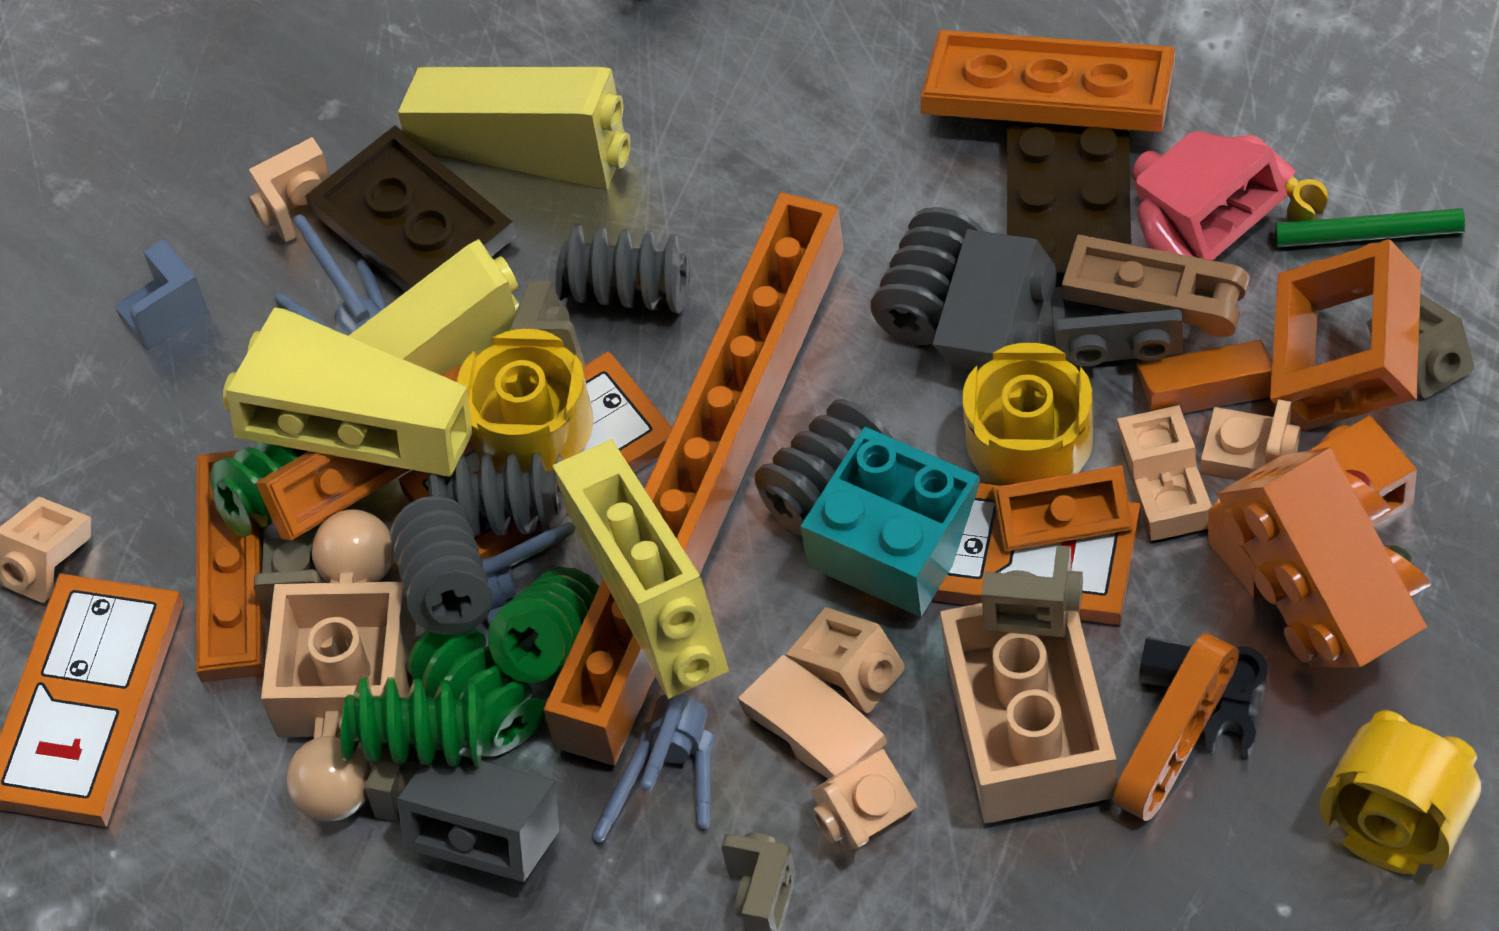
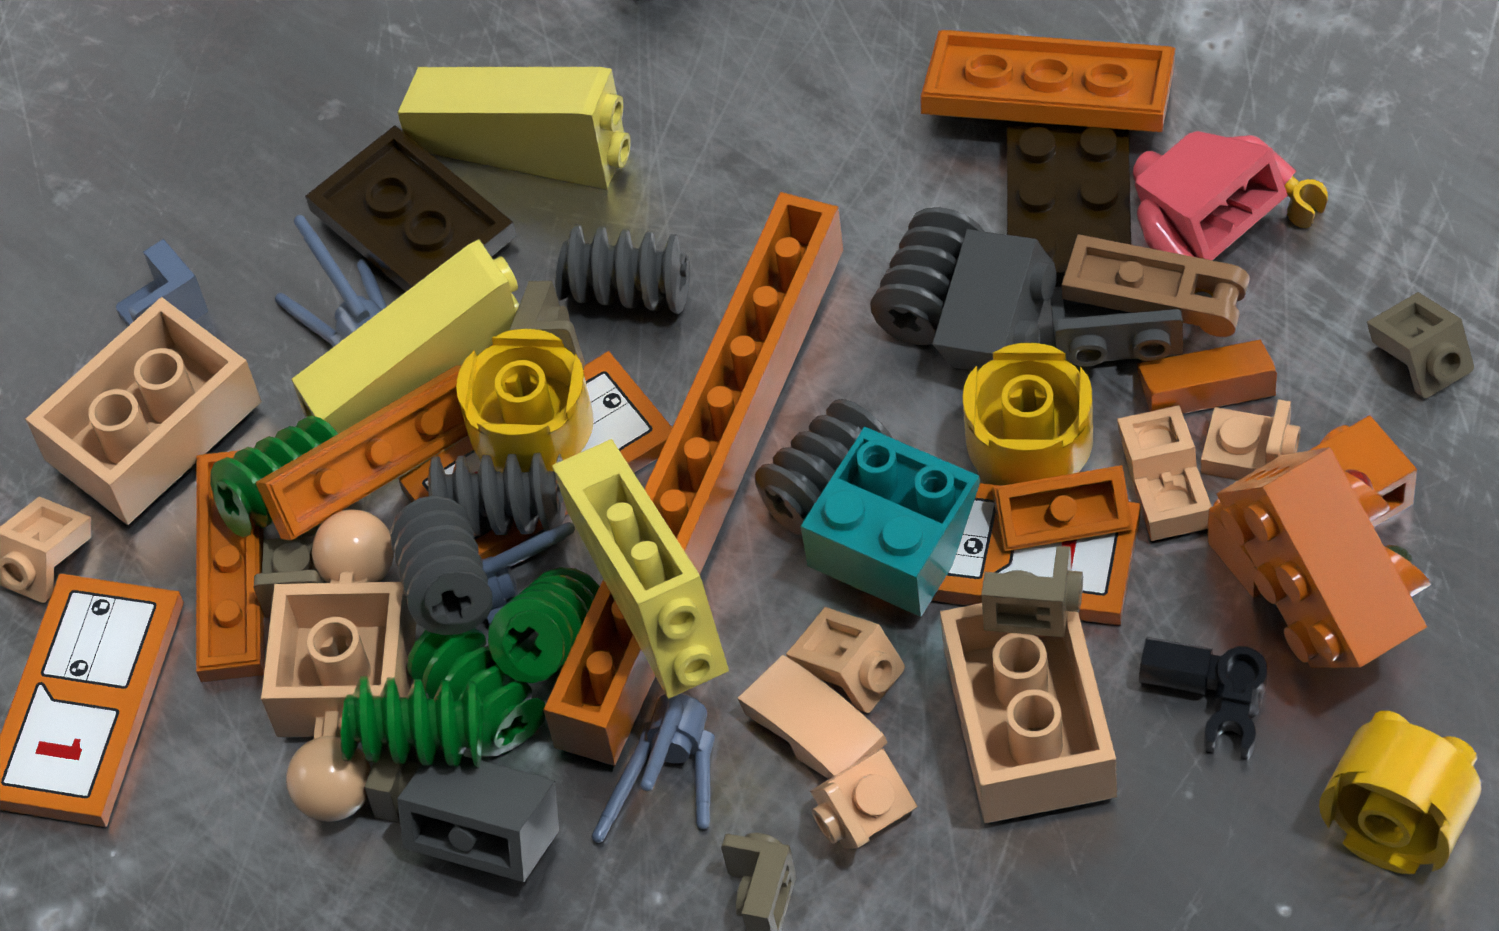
(144, 410): none -> light nougat brick
(284, 183): light nougat bracket -> none
(345, 399): light yellow slope -> none
(1176, 726): orange beam -> none
(1369, 227): green bar -> none
(1377, 376): orange window -> none

